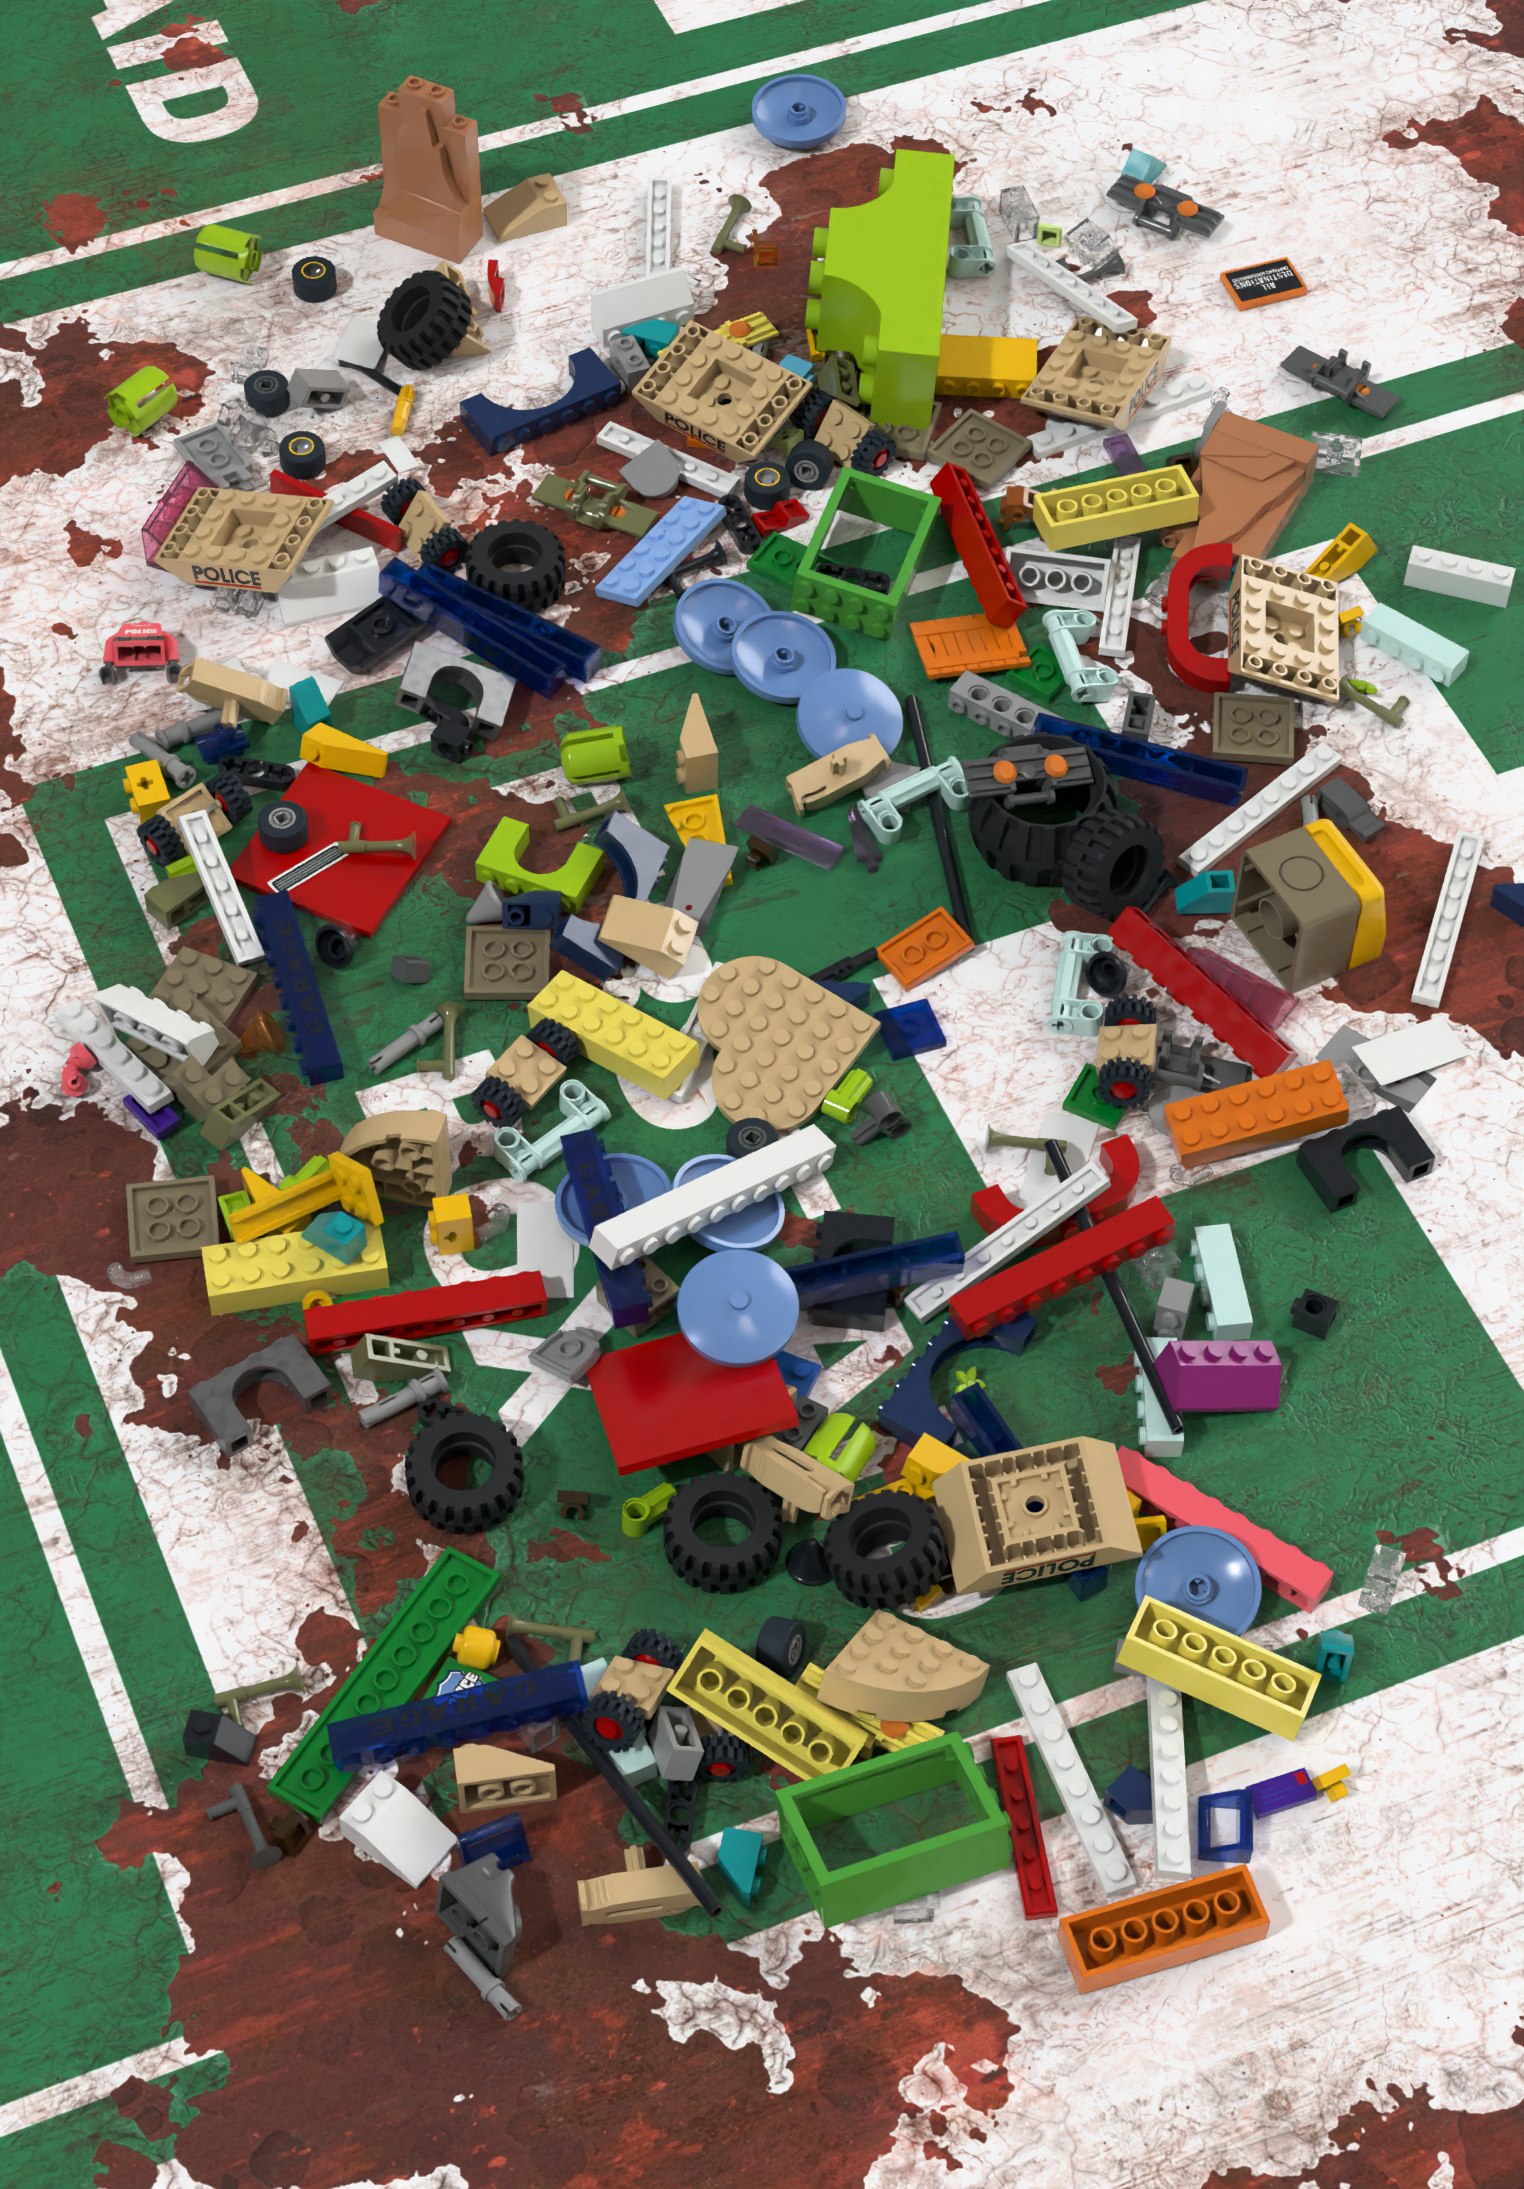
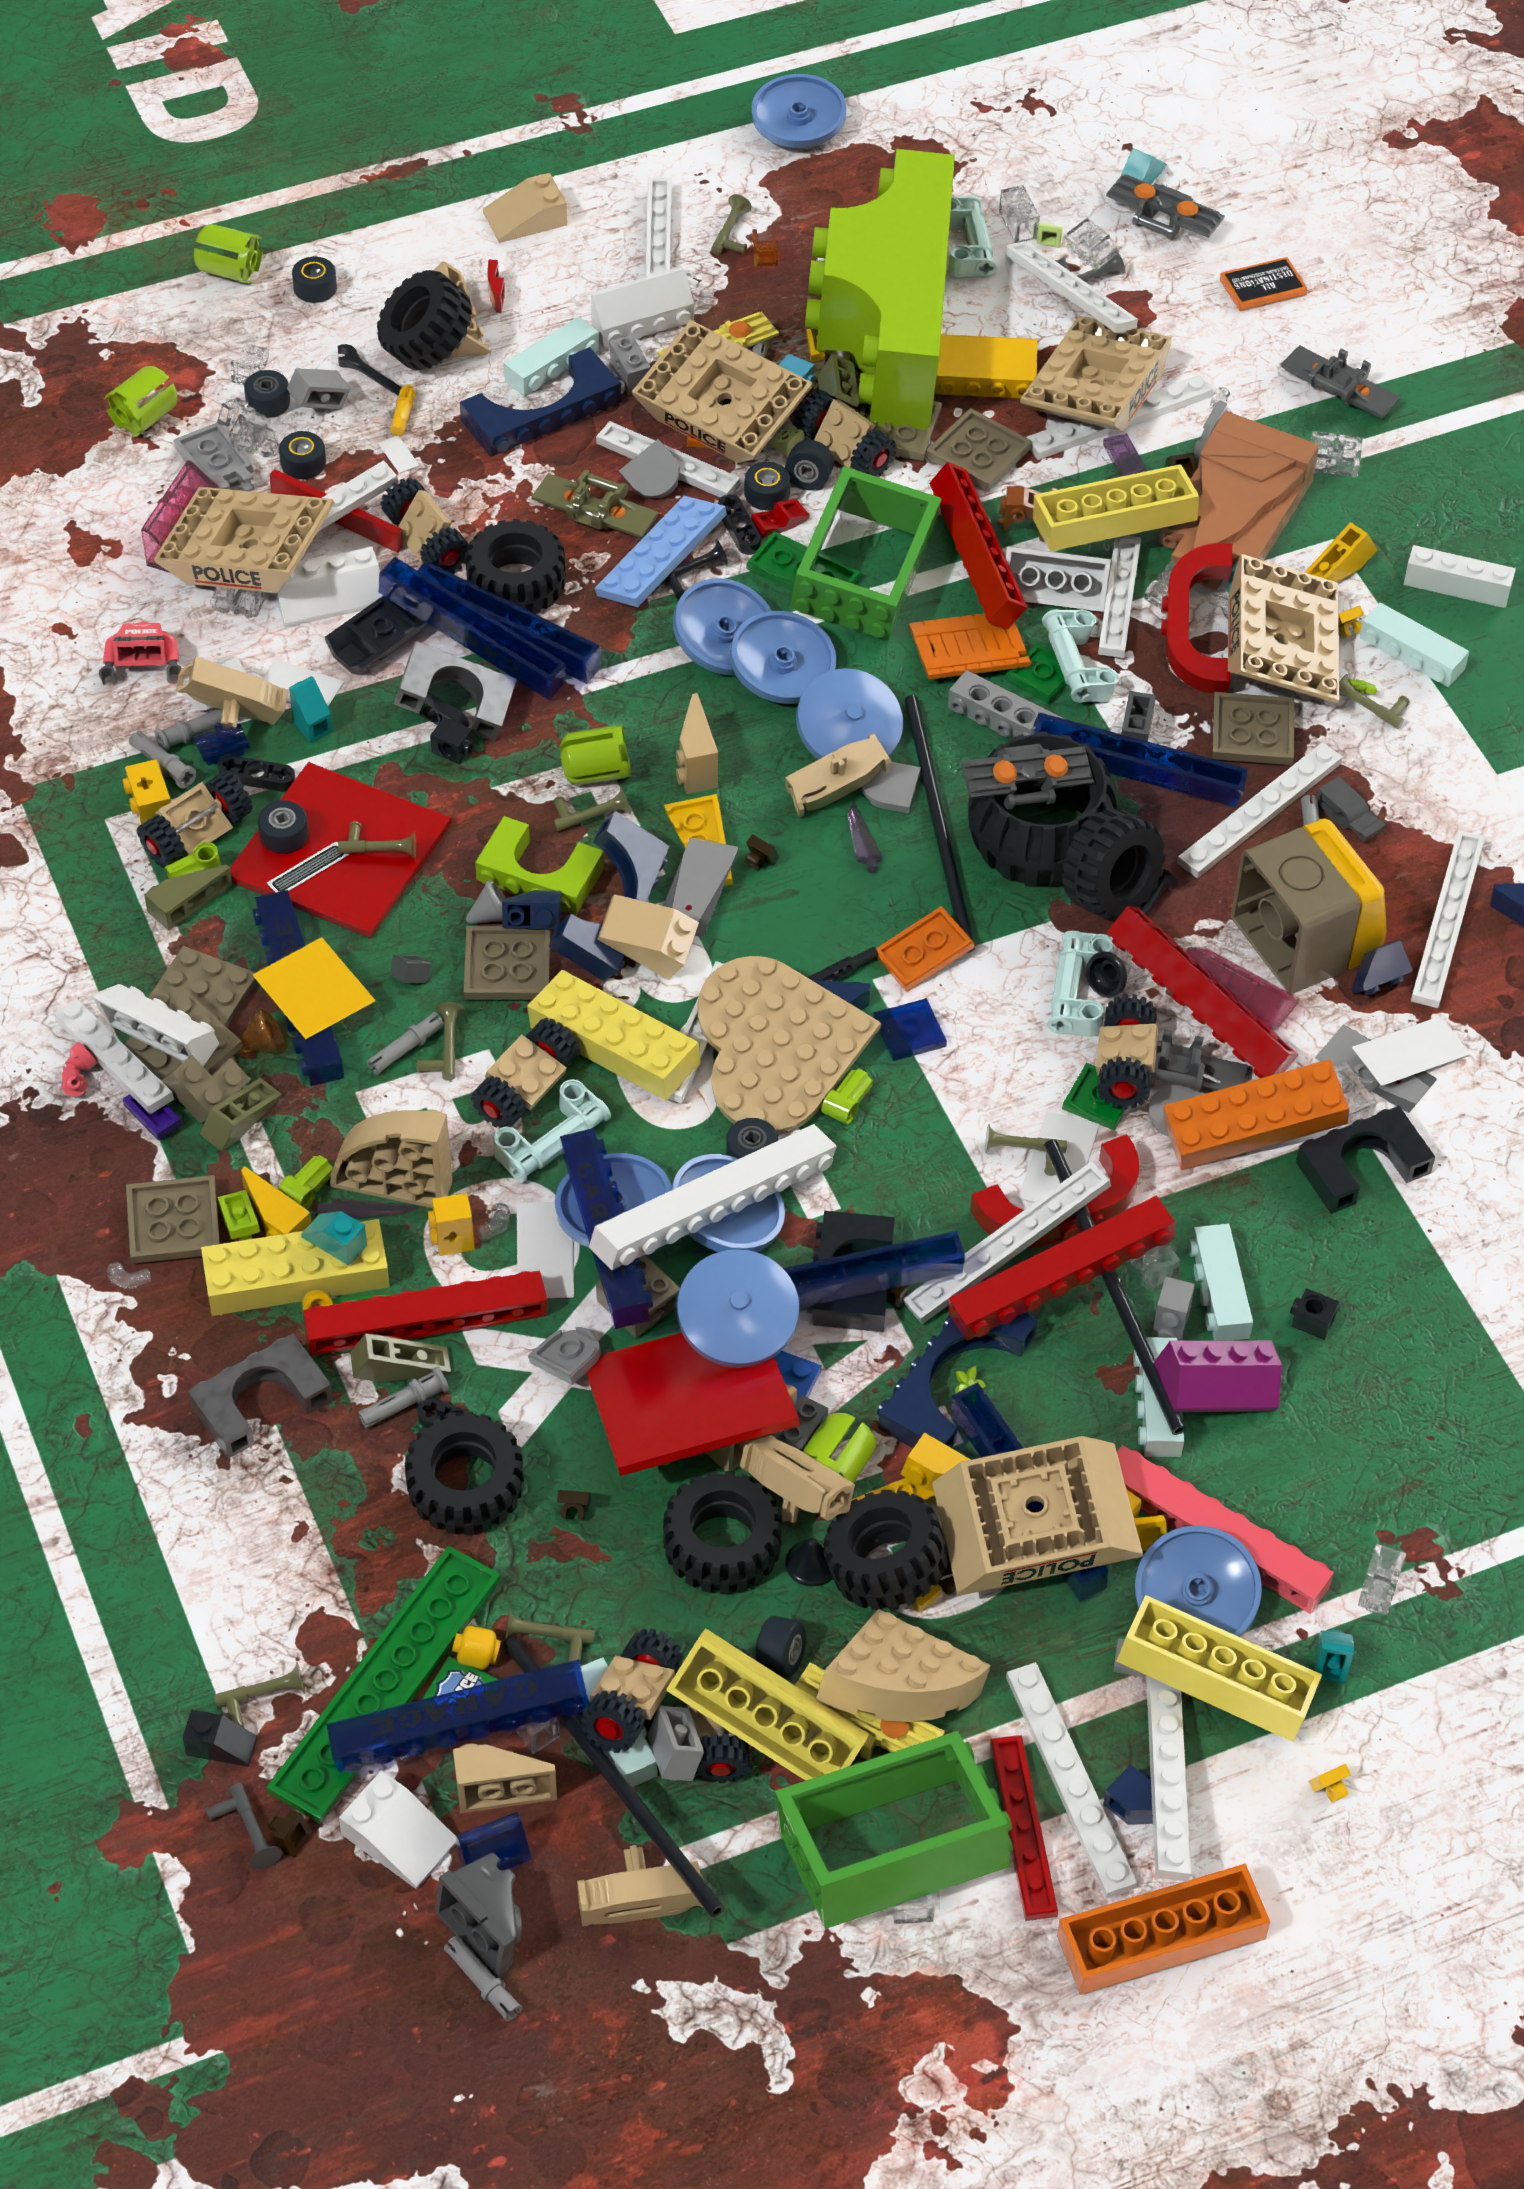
(221, 888): white plate -> none
(313, 988): none -> yellow sticker
(336, 945): black hat -> none
(342, 752): yellow slope -> none
(345, 1182): yellow bracket -> none
(360, 344): white sticker -> none
(429, 172): nougat panel -> none
(549, 356): none -> light aqua brick
(649, 1509): lime piece -> none
(652, 336): teal slope -> none
(688, 1804): black beam -> none
(739, 1861): teal slope -> none
(790, 837): clear purple tile -> none
(862, 575): black beam -> none
(882, 808): light aqua piece -> none
(885, 1117): dark grey beam -> none
(1189, 1178): clear arm -> none
(1206, 893): teal slope -> none
(1234, 1853): clear blue tile -> none
(1282, 1793): dark purple tile -> none
(1381, 965): none -> dark blue slope

